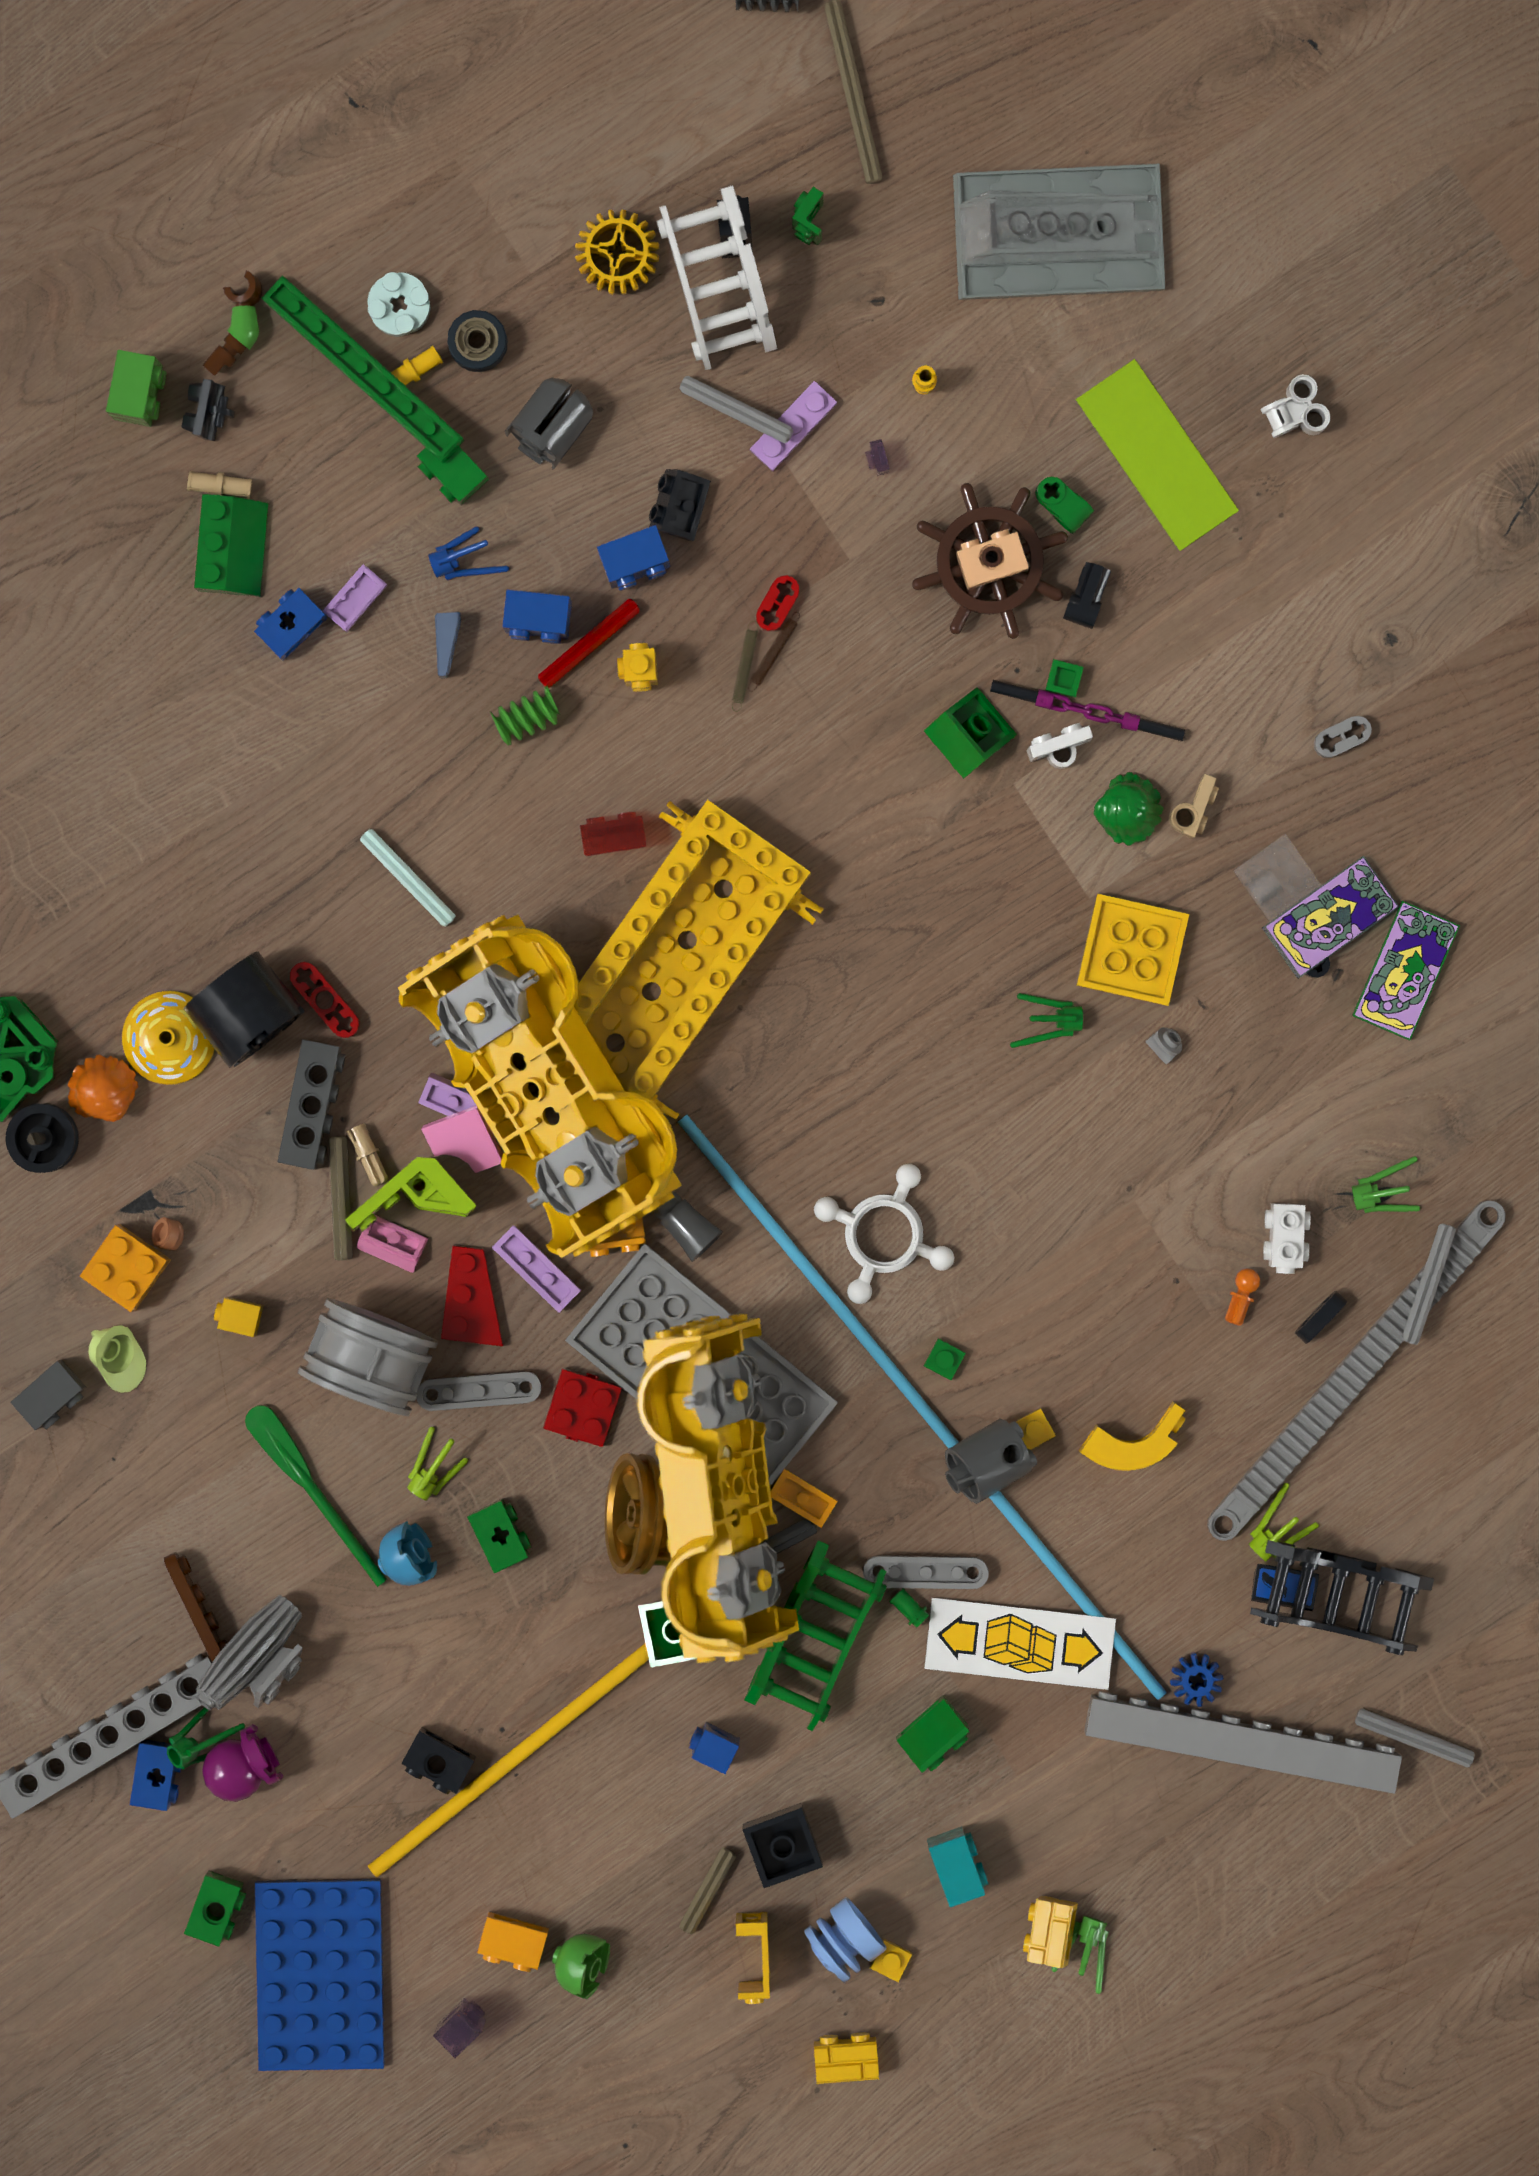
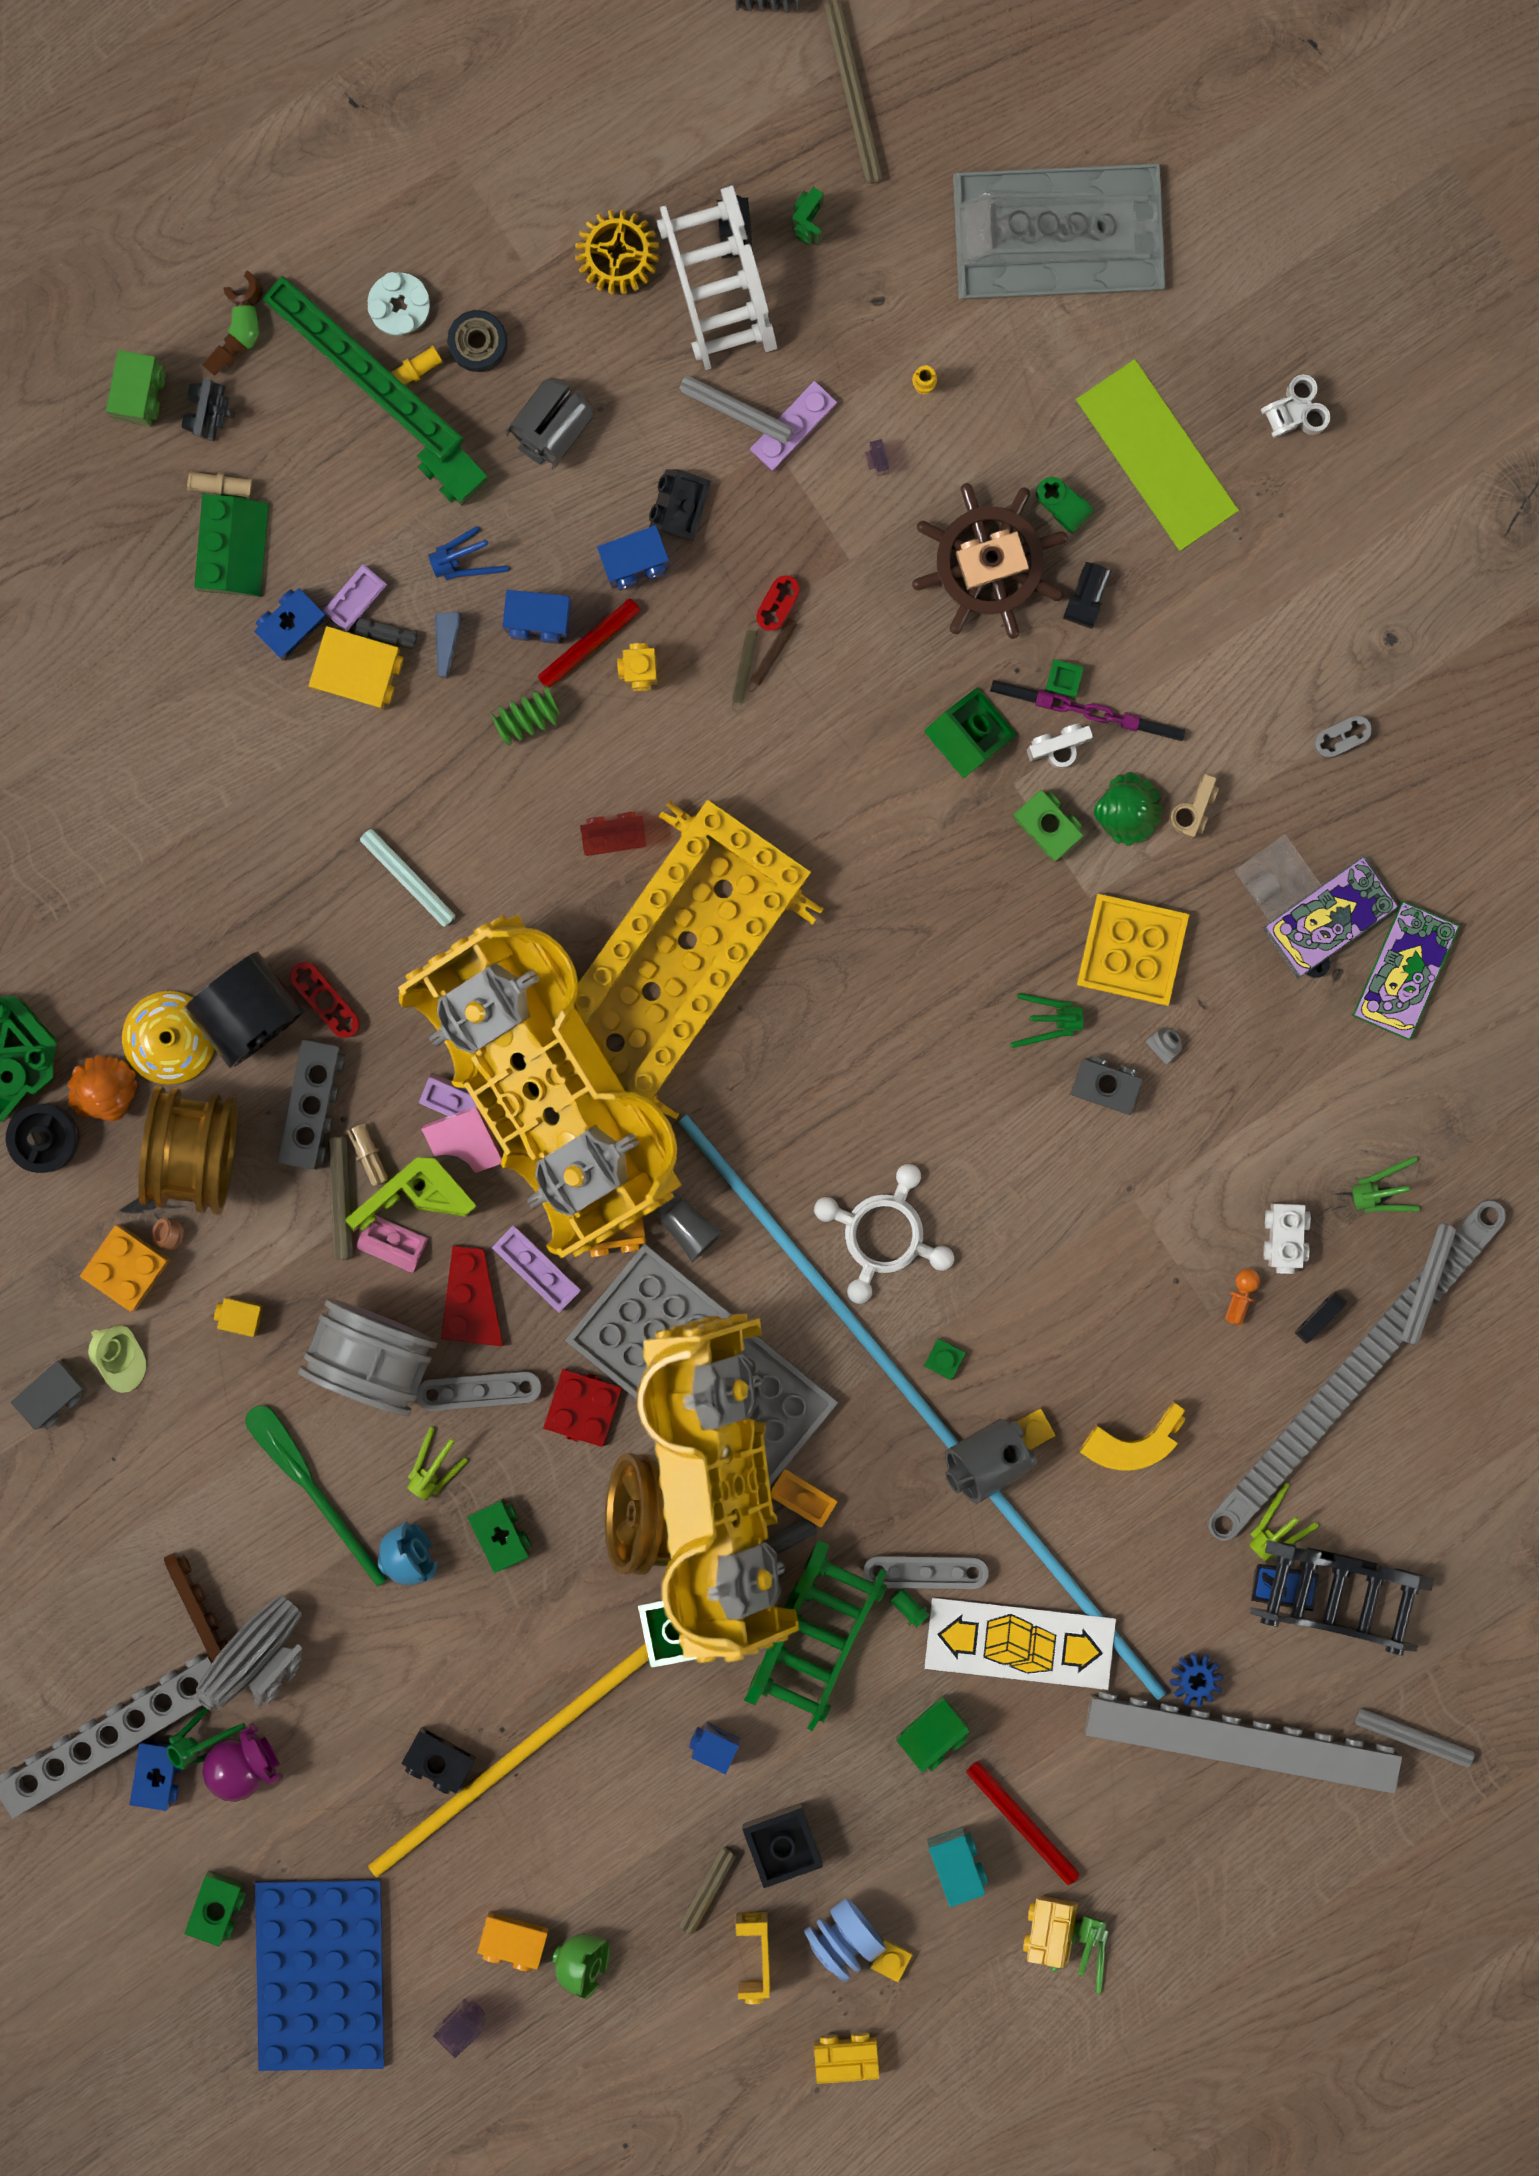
(187, 1150): none -> pearl gold wheel
(356, 668): none -> yellow panel
(386, 633): none -> dark grey axle
(1022, 1823): none -> red axle
(1030, 818): none -> bright green brick
(1087, 1087): none -> dark grey brick

